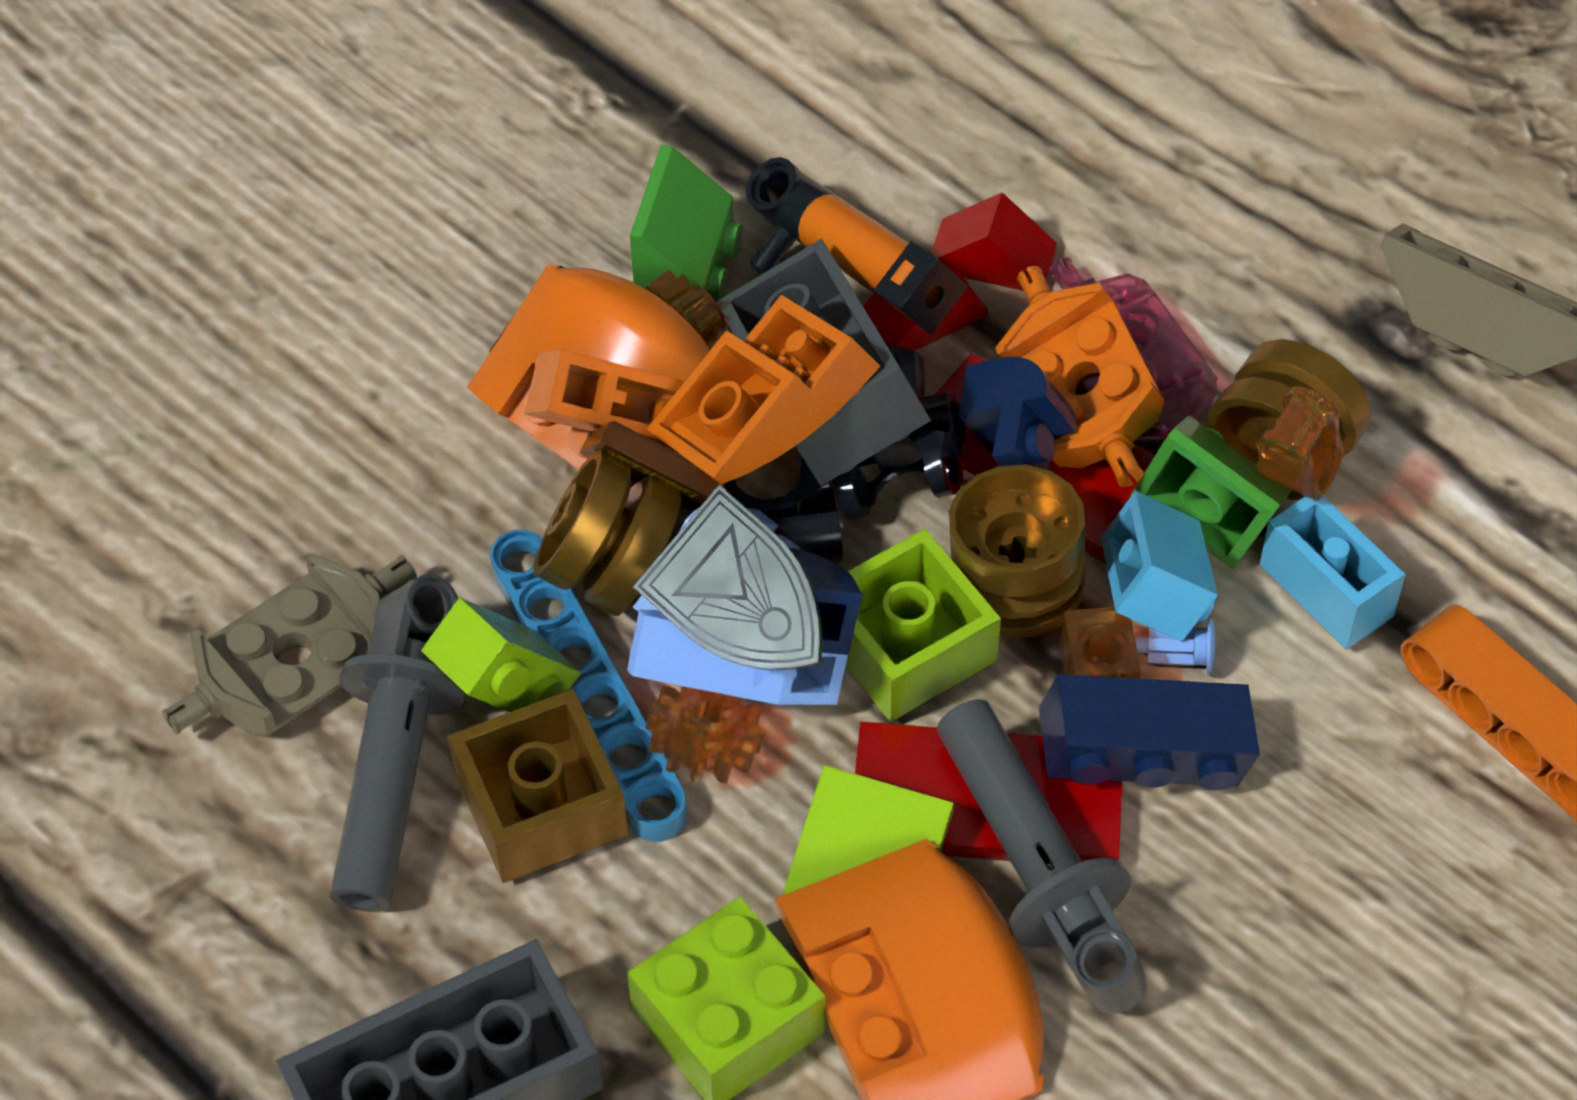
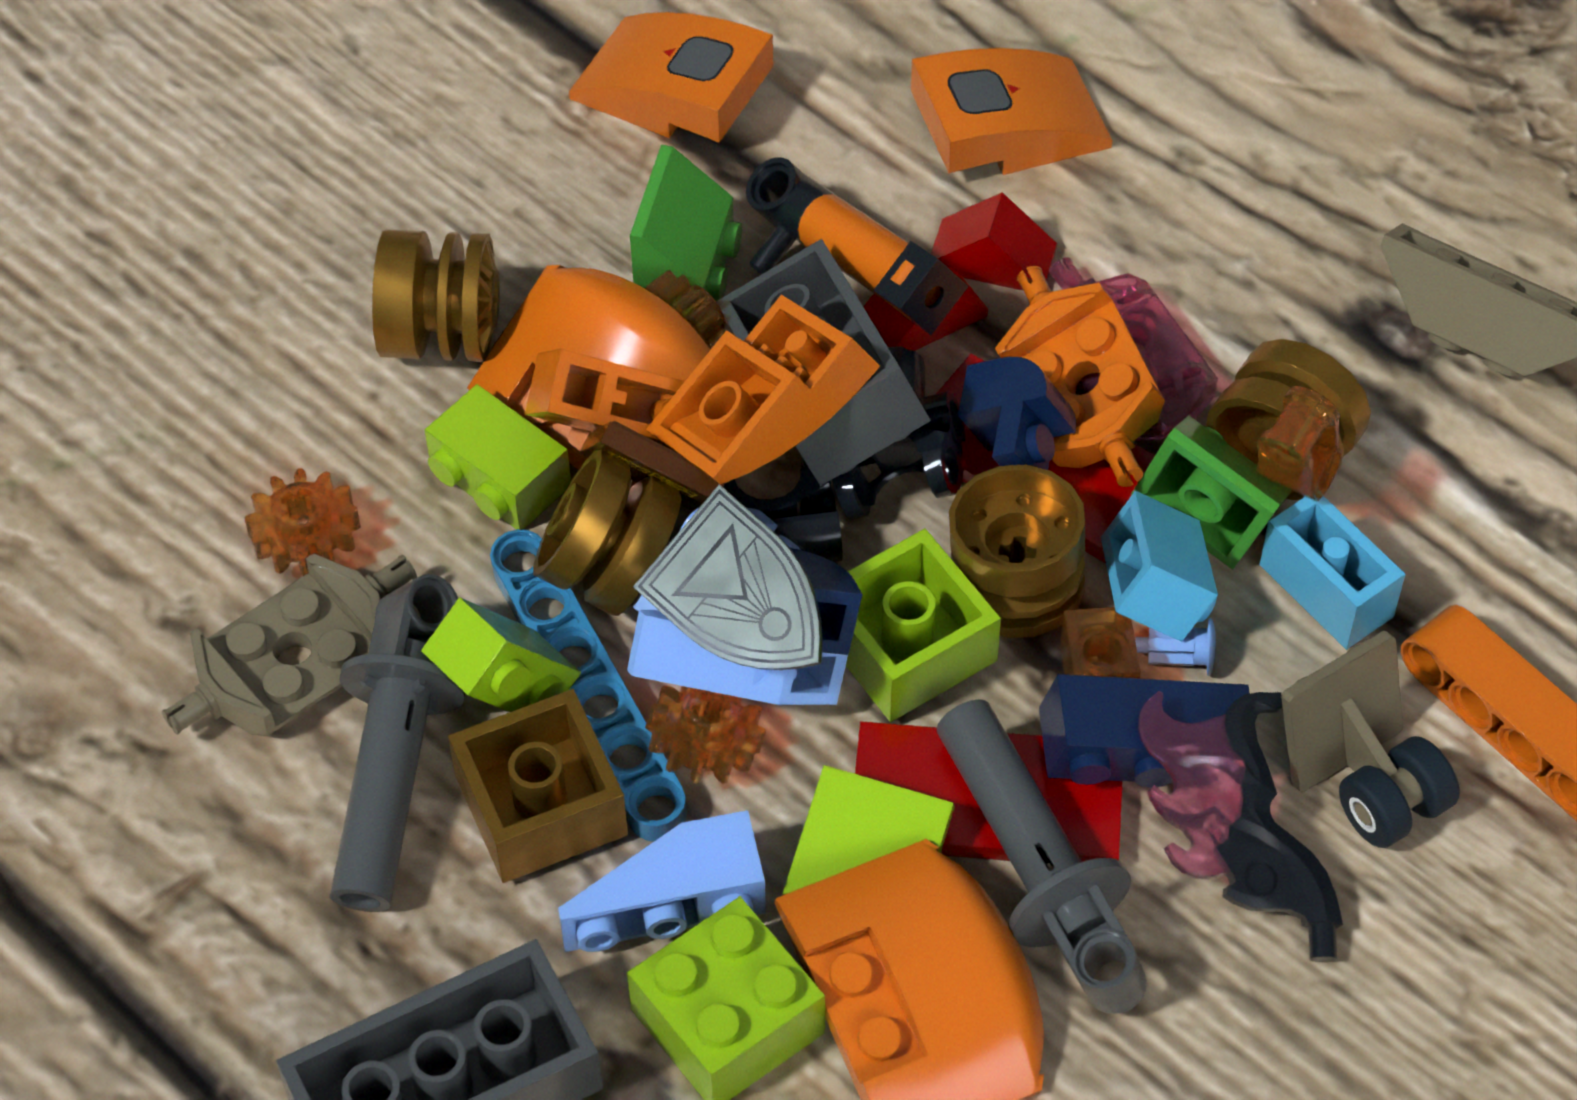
(302, 521): none -> clear orange gear
(434, 295): none -> pearl gold wheel
(497, 458): none -> lime brick
(669, 885): none -> light blue slope
(677, 72): none -> orange slope
(1006, 108): none -> orange slope
(1225, 813): none -> piece
(1342, 720): none -> dark tan plate

